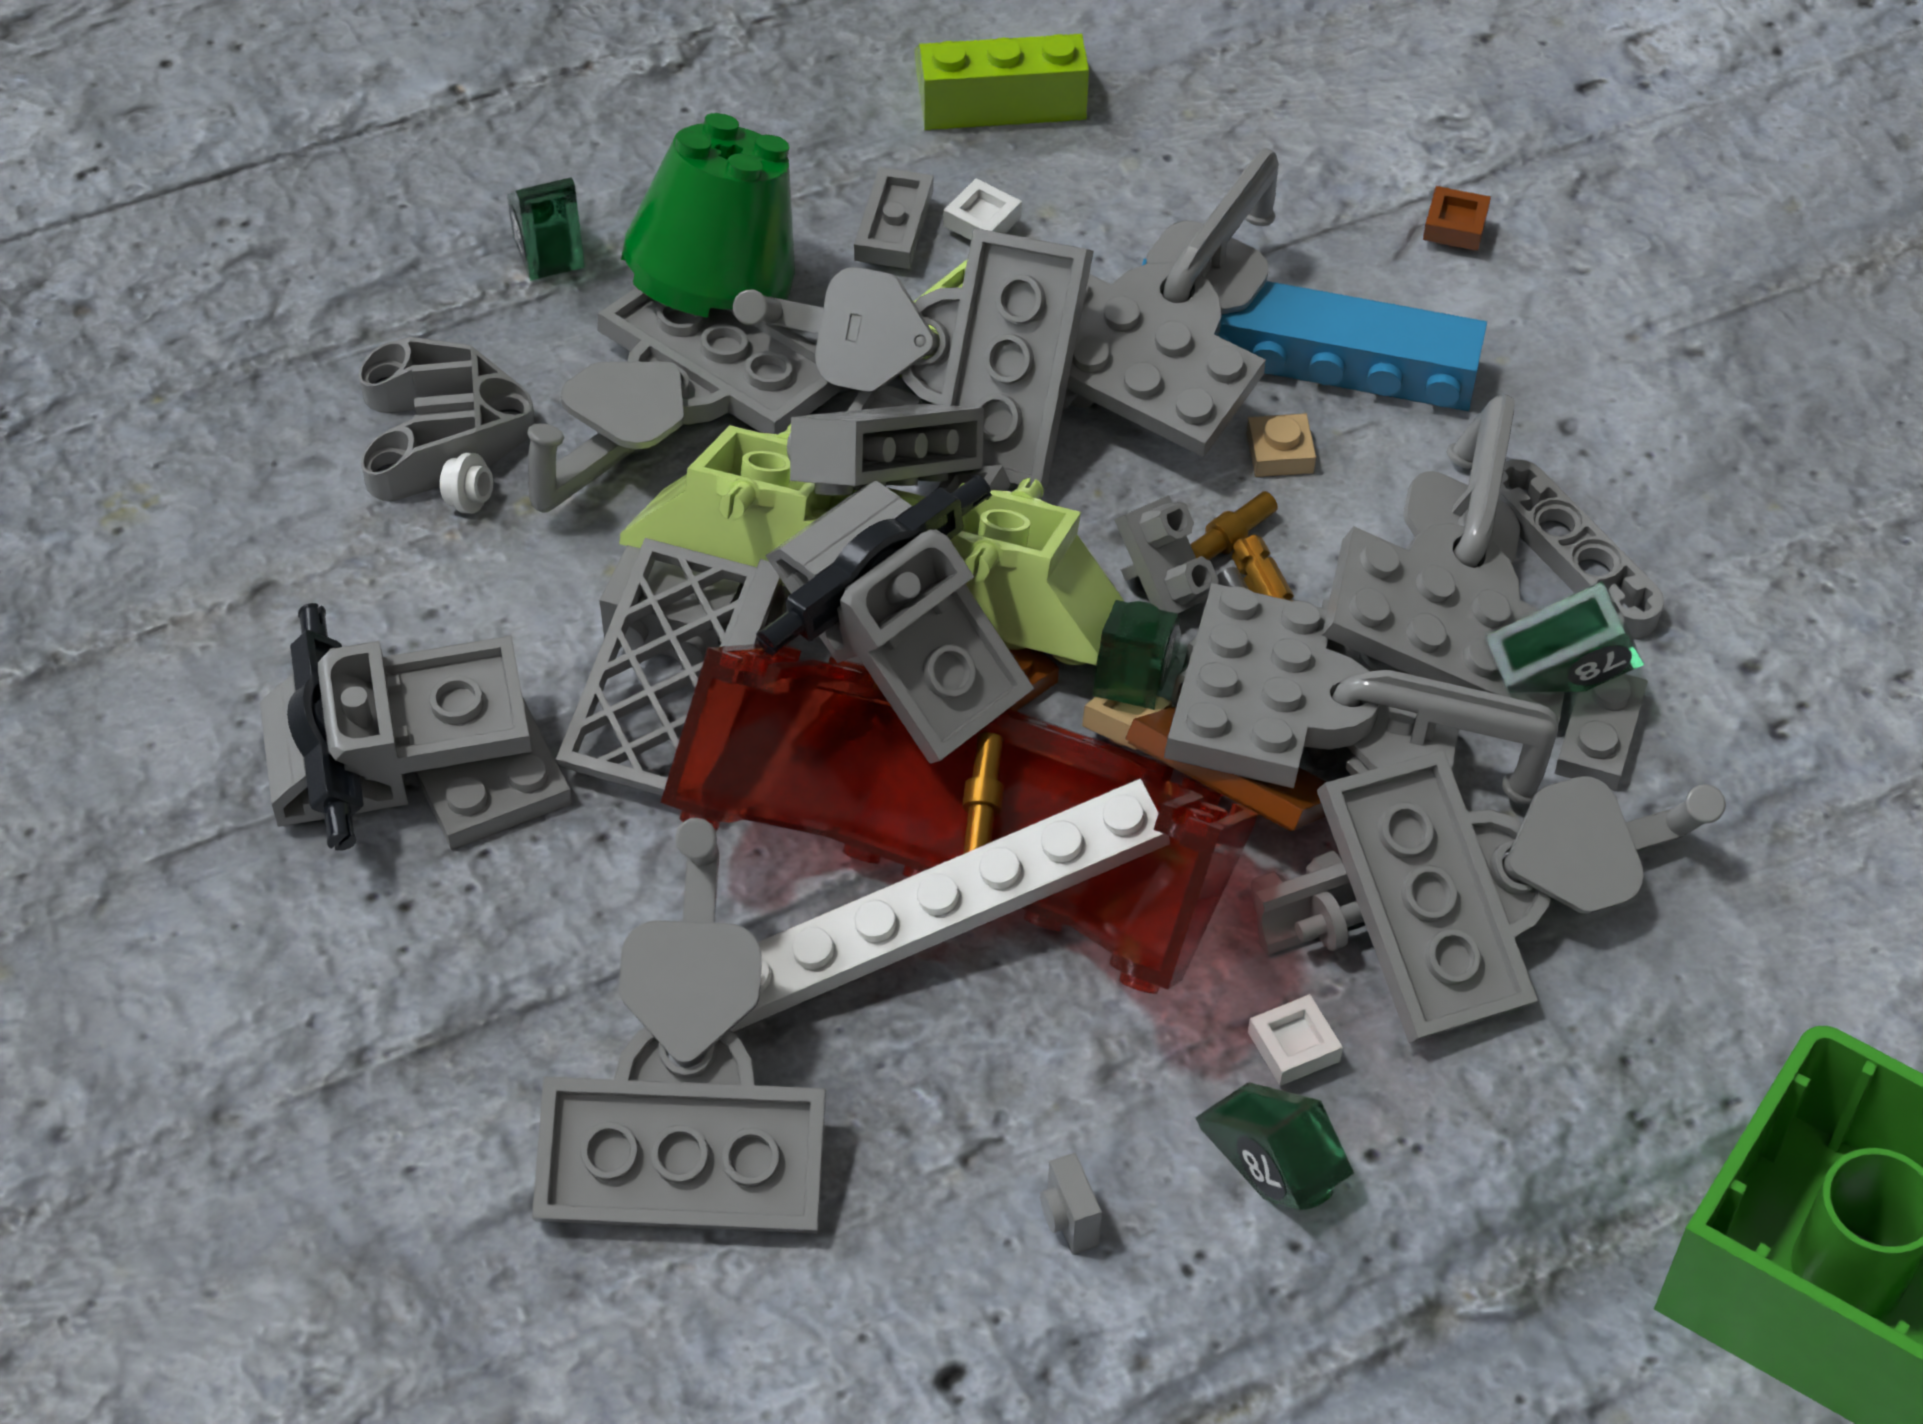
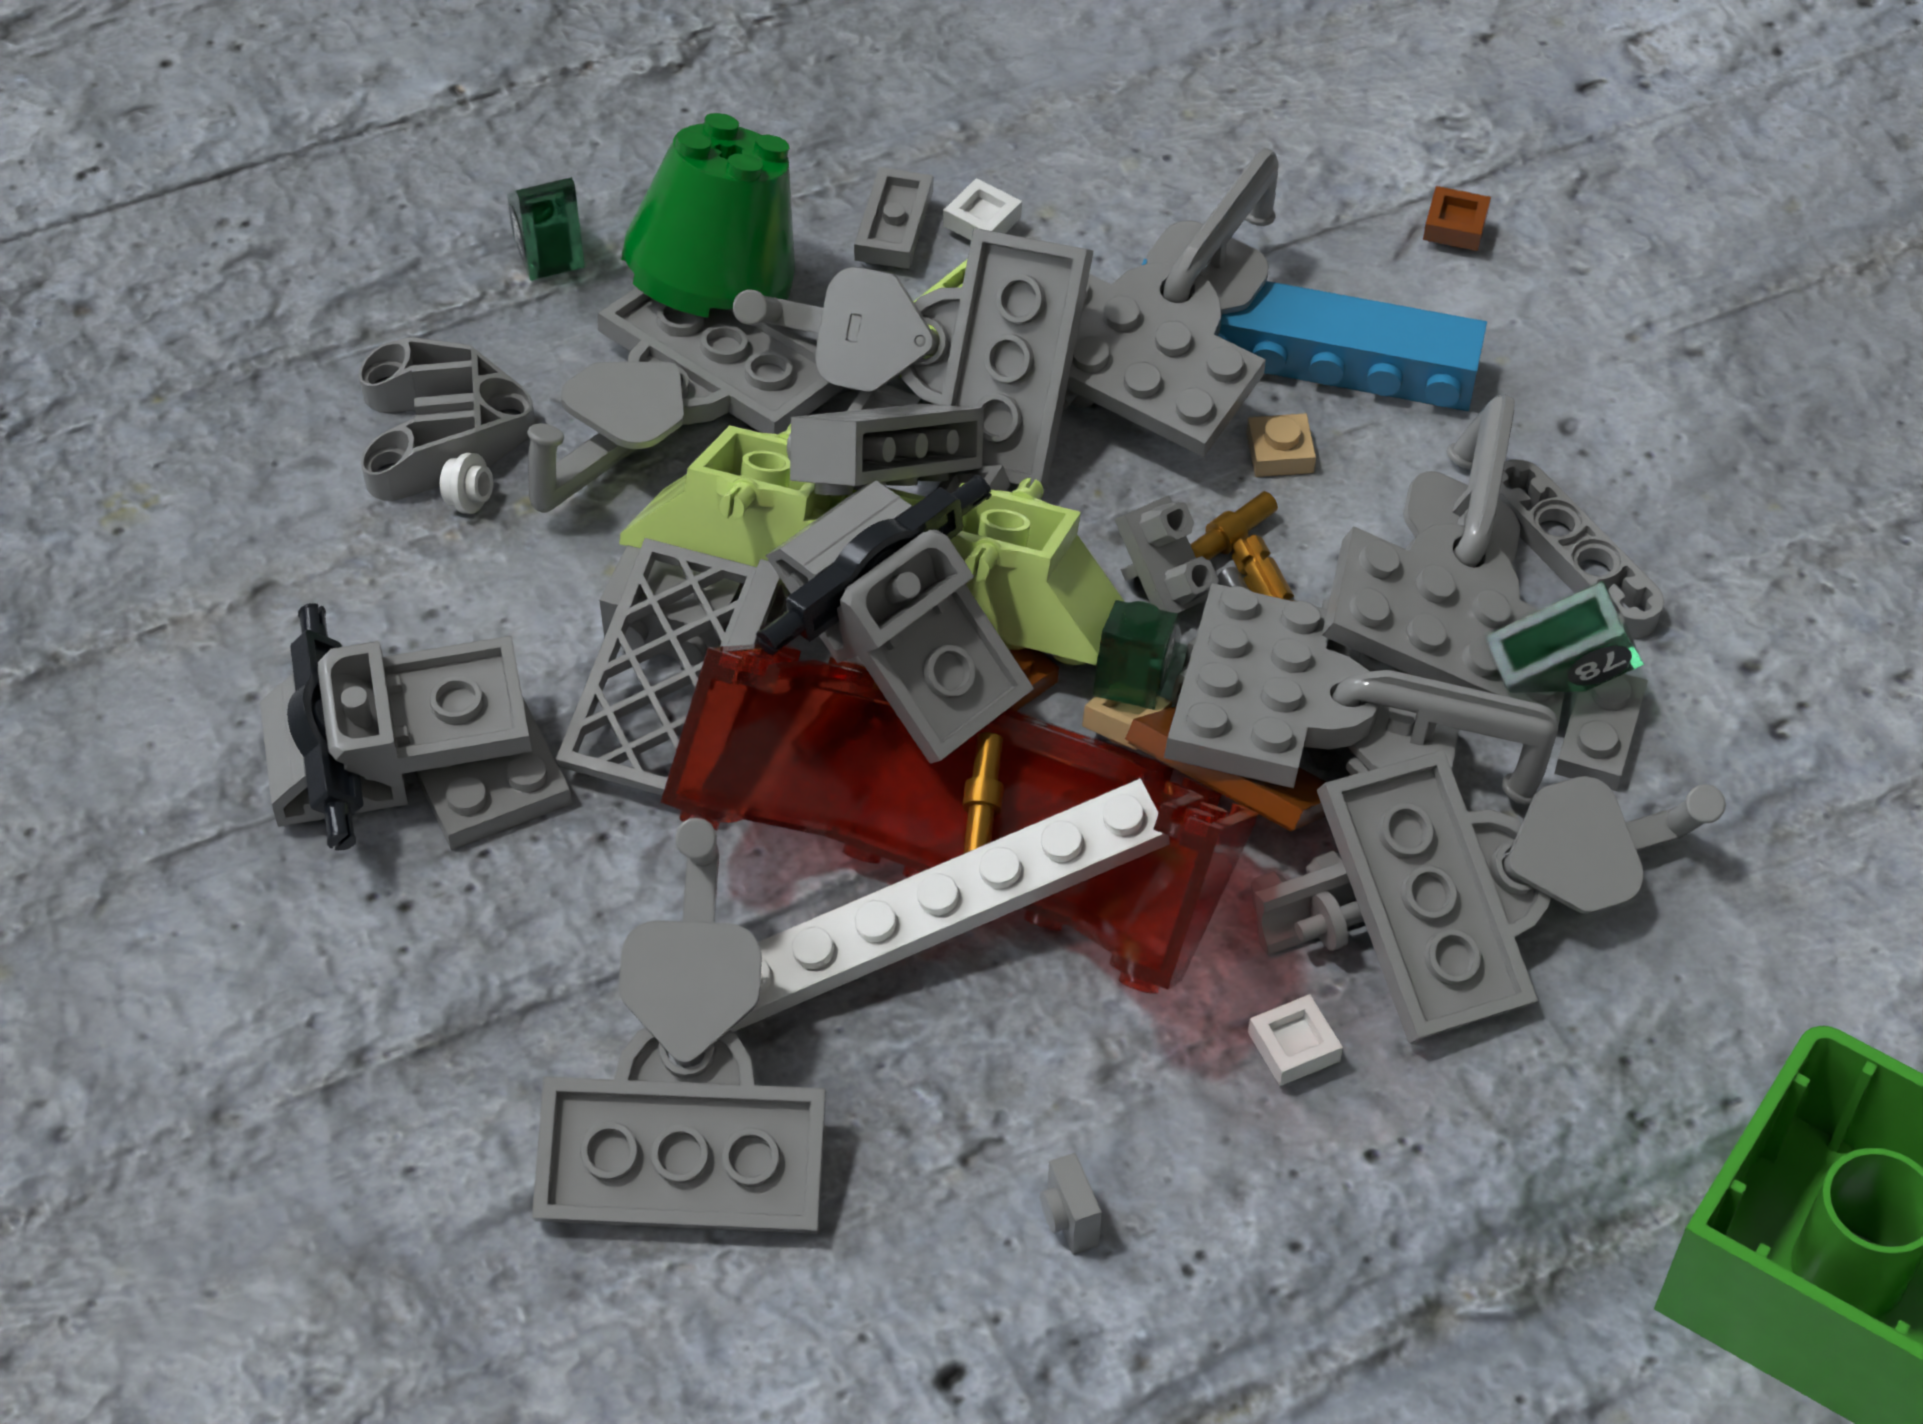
(1002, 81): lime slope -> none
(1278, 1144): clear green slope -> none

